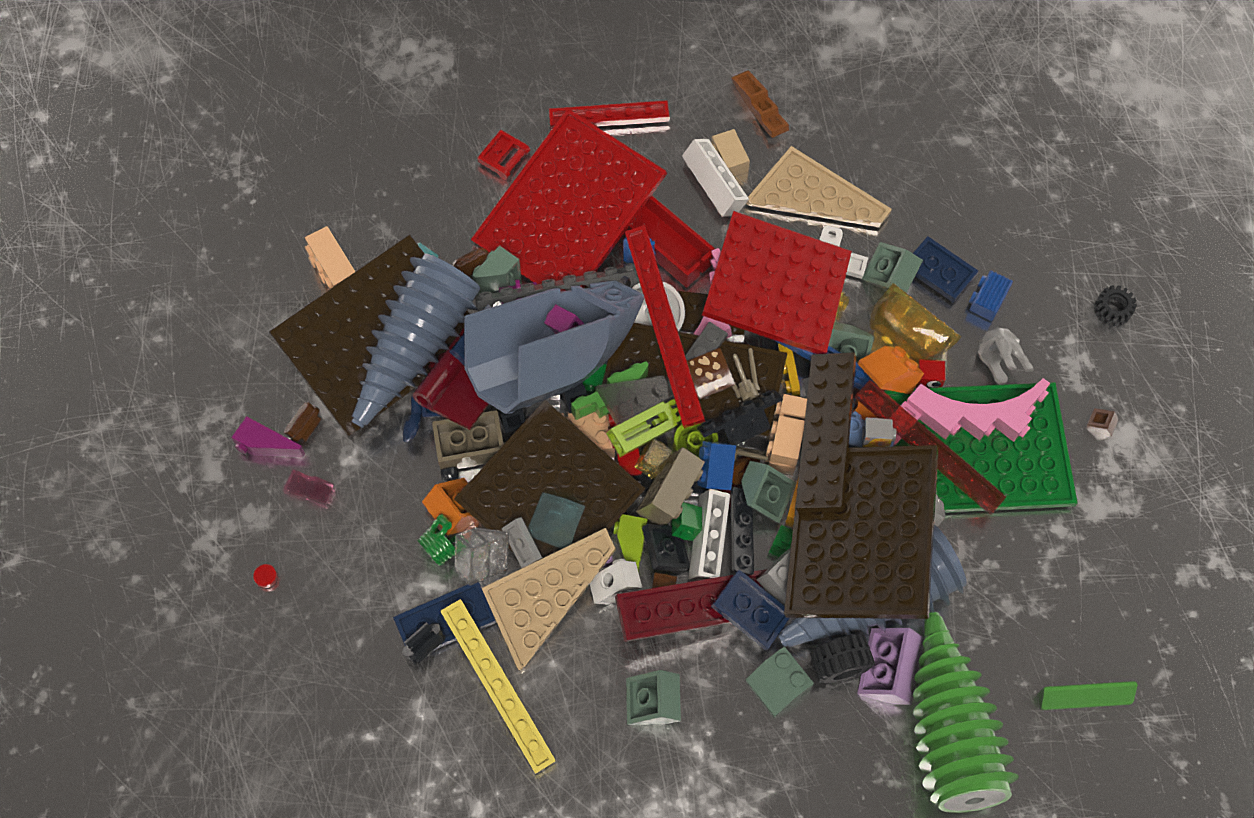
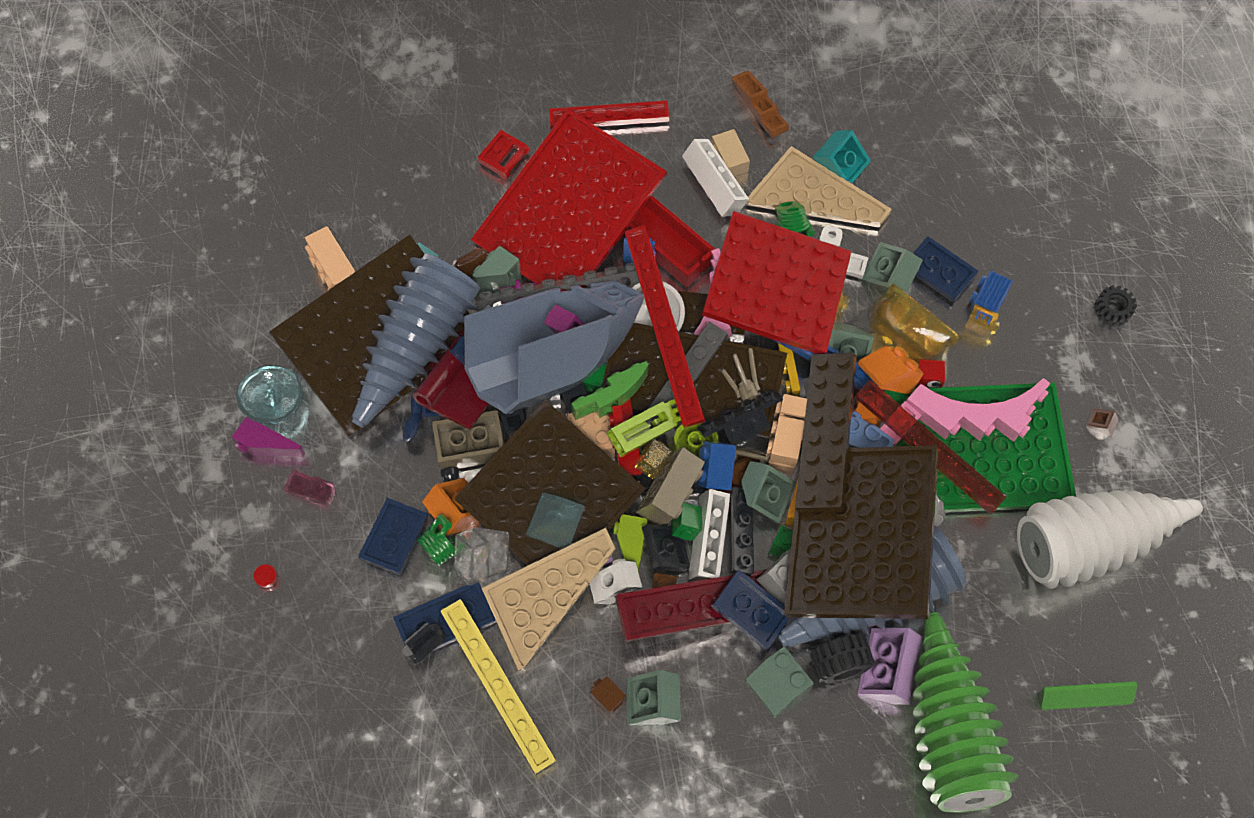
(269, 384): none -> clear light blue dish
(303, 423): reddish brown piece -> none
(393, 536): none -> dark blue plate
(522, 543): light grey plate -> none
(607, 695): none -> reddish brown brick
(633, 397): clear smoke wing -> none
(710, 373): reddish brown sticker -> none
(792, 216): none -> green piece
(843, 155): none -> teal slope
(878, 432): light grey brick -> none
(982, 322): none -> clear yellow brick
(998, 345): light grey piece -> none
(1096, 533): none -> white cone

